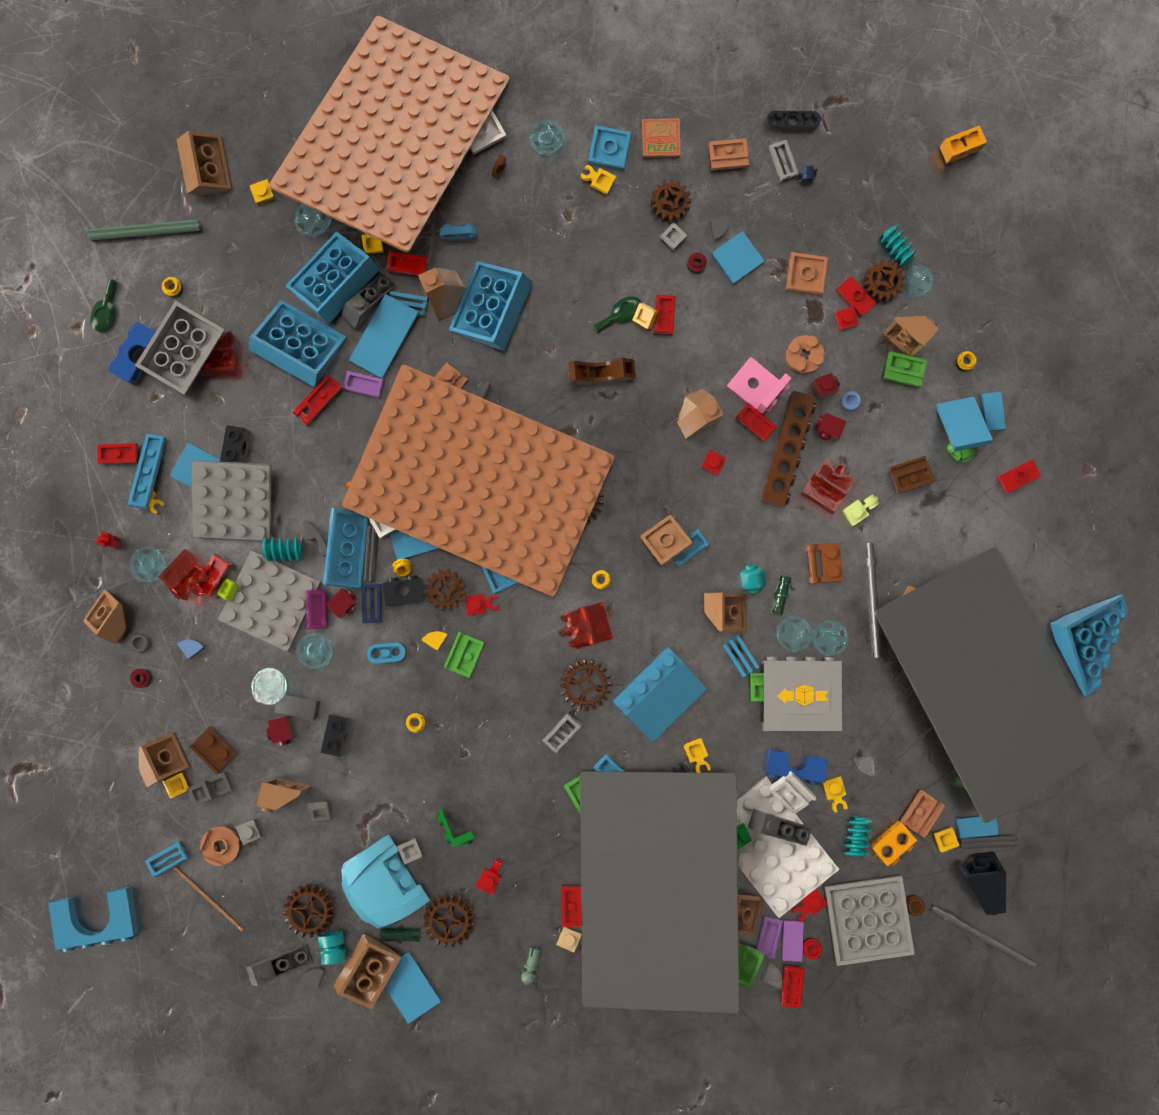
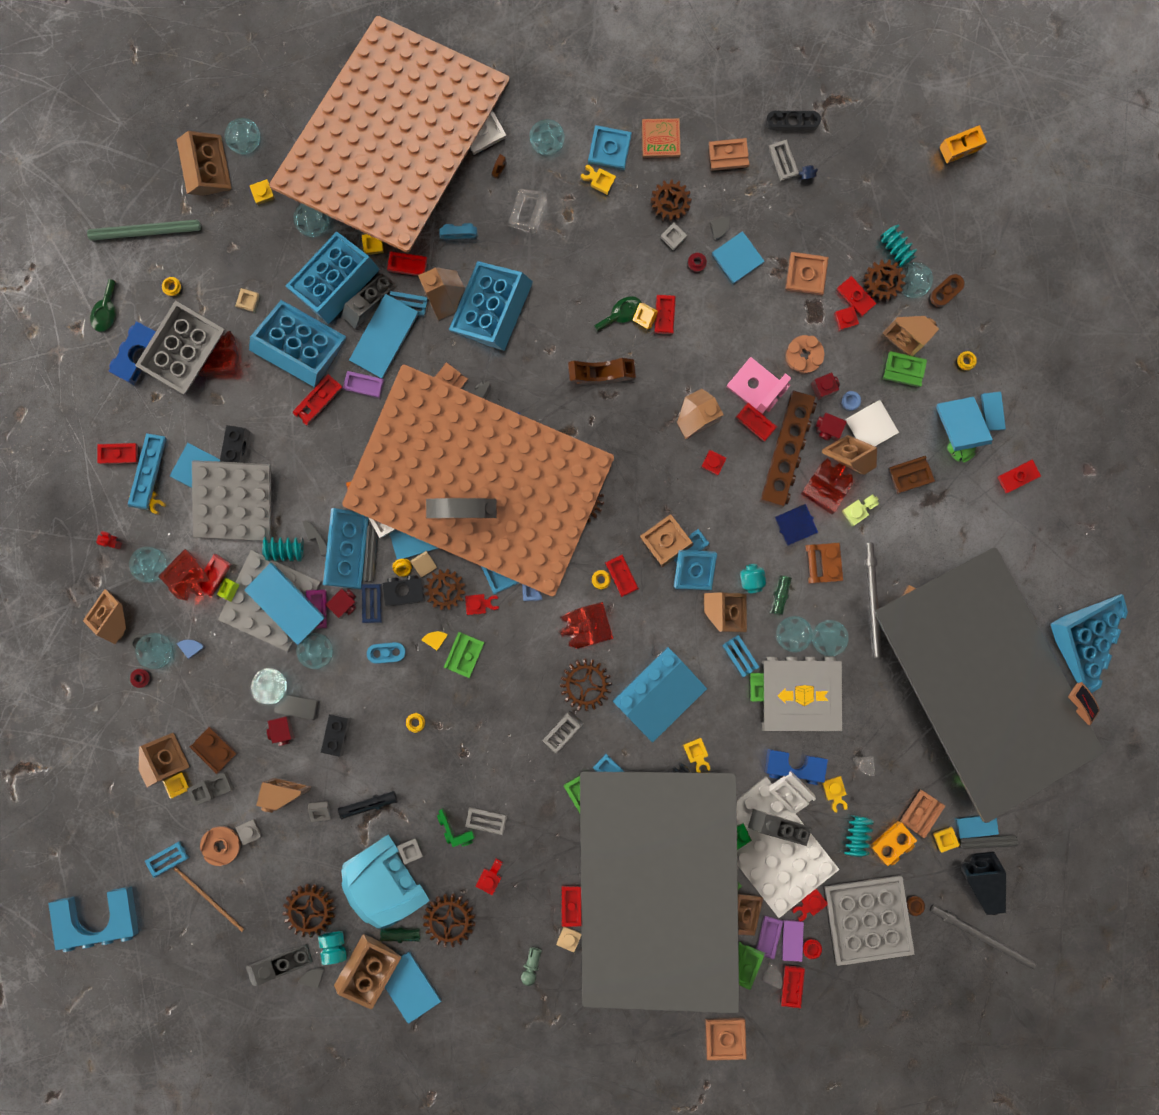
(154, 650): none -> clear light blue wheel
(242, 135): none -> clear light blue wheel
(247, 300): none -> tan tile
(284, 603): none -> dark azure tile
(367, 805): none -> black pin
(423, 564): none -> tan tile
(461, 508): none -> dark grey arch
(487, 813): none -> light grey tile
(531, 594): none -> medium blue tile
(532, 227): none -> clear tile
(621, 575): none -> red plate
(695, 570): none -> dark azure tile
(726, 1039): none -> nougat tile
(796, 524): none -> clear blue piece
(853, 454): none -> medium nougat slope
(872, 424): none -> white slope
(946, 290): none -> reddish brown plate
(1086, 703): none -> slope

